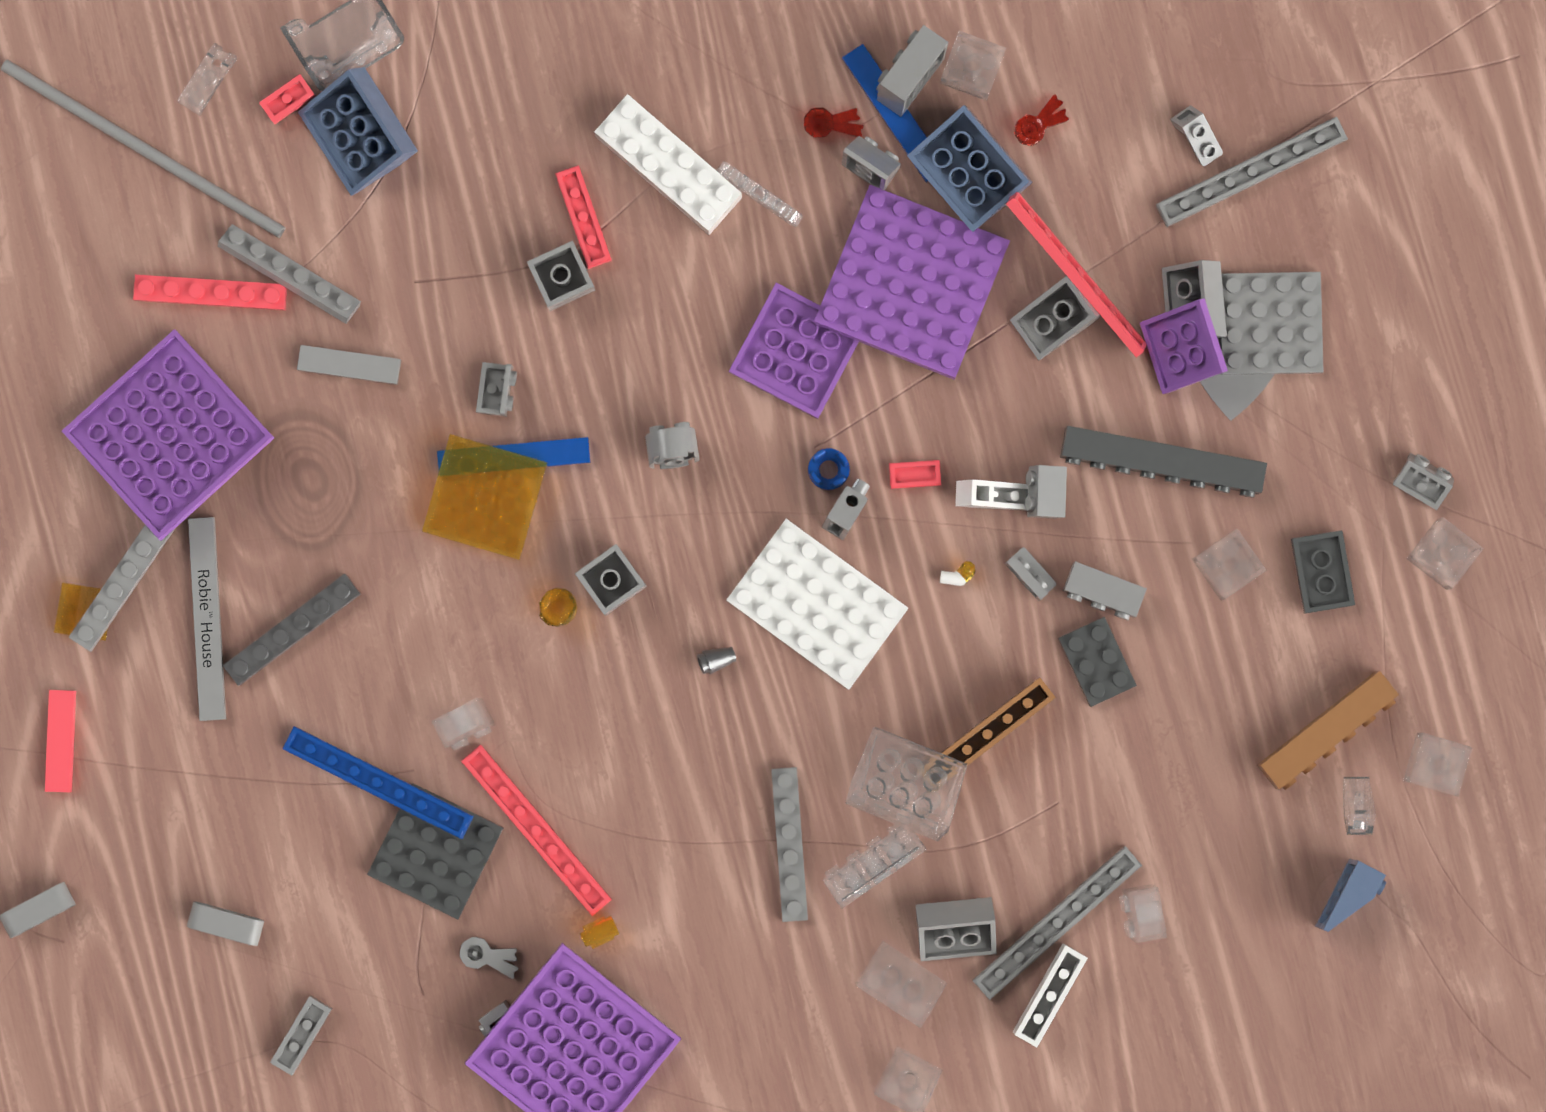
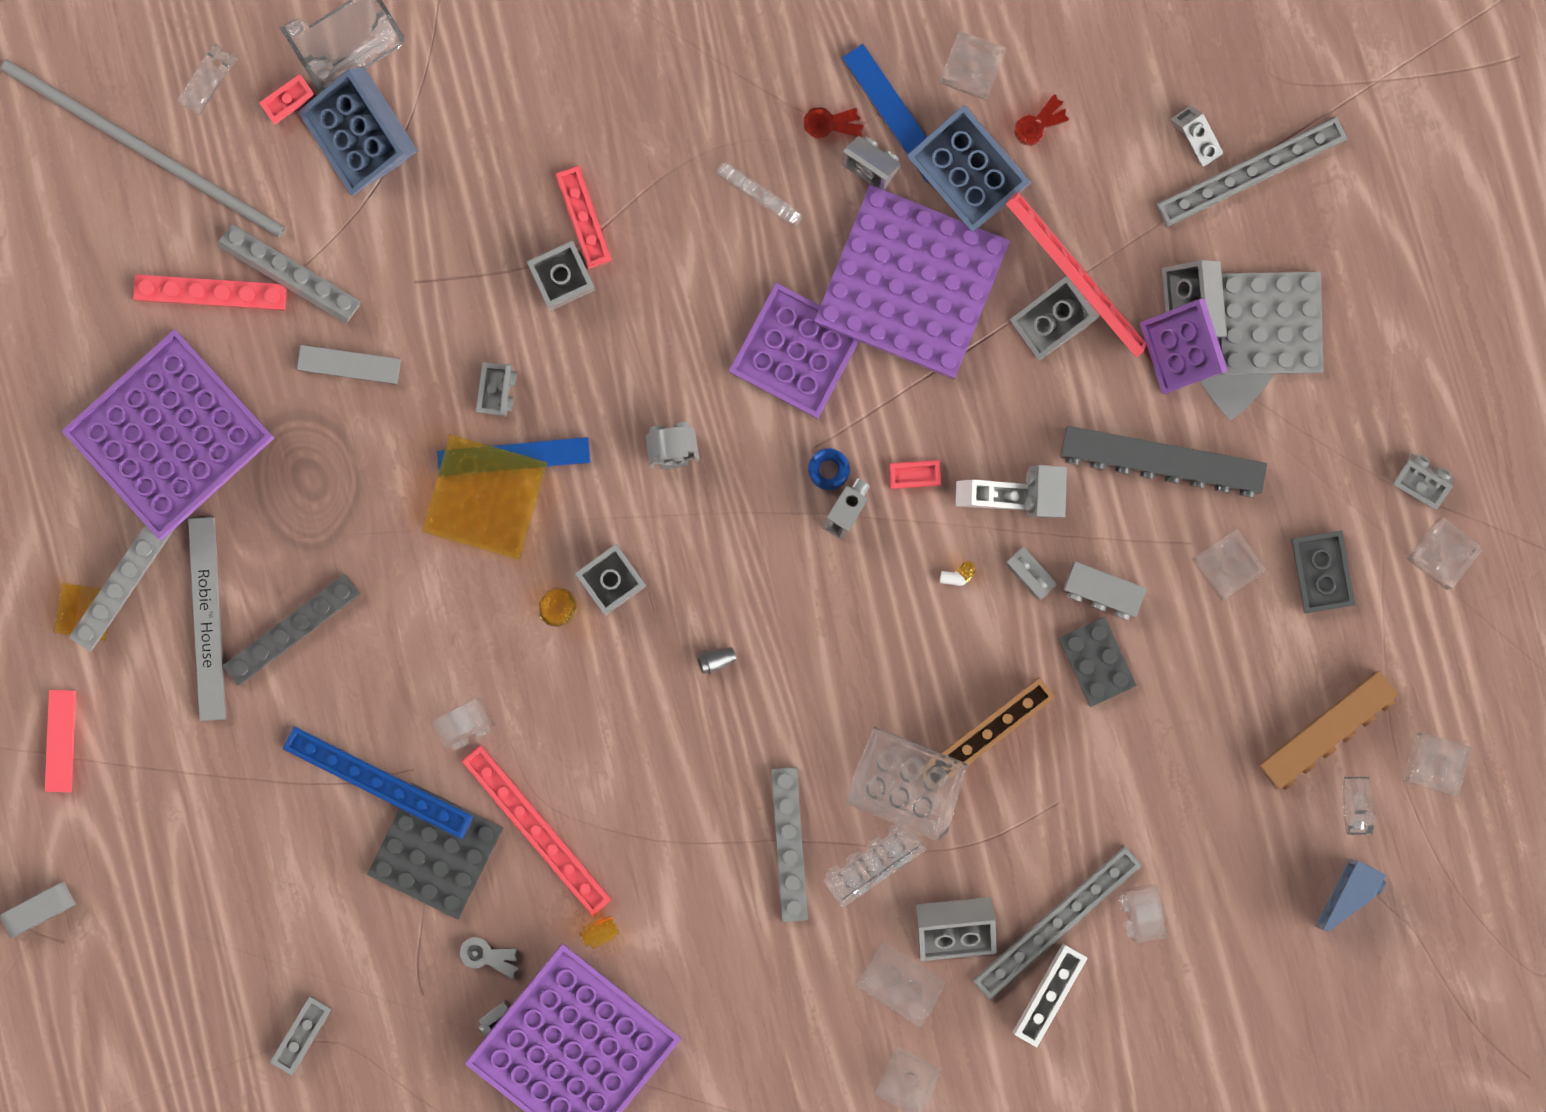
(225, 923): light grey beam -> none
(668, 164): white brick -> none
(817, 604): white plate -> none
(911, 70): light grey brick -> none

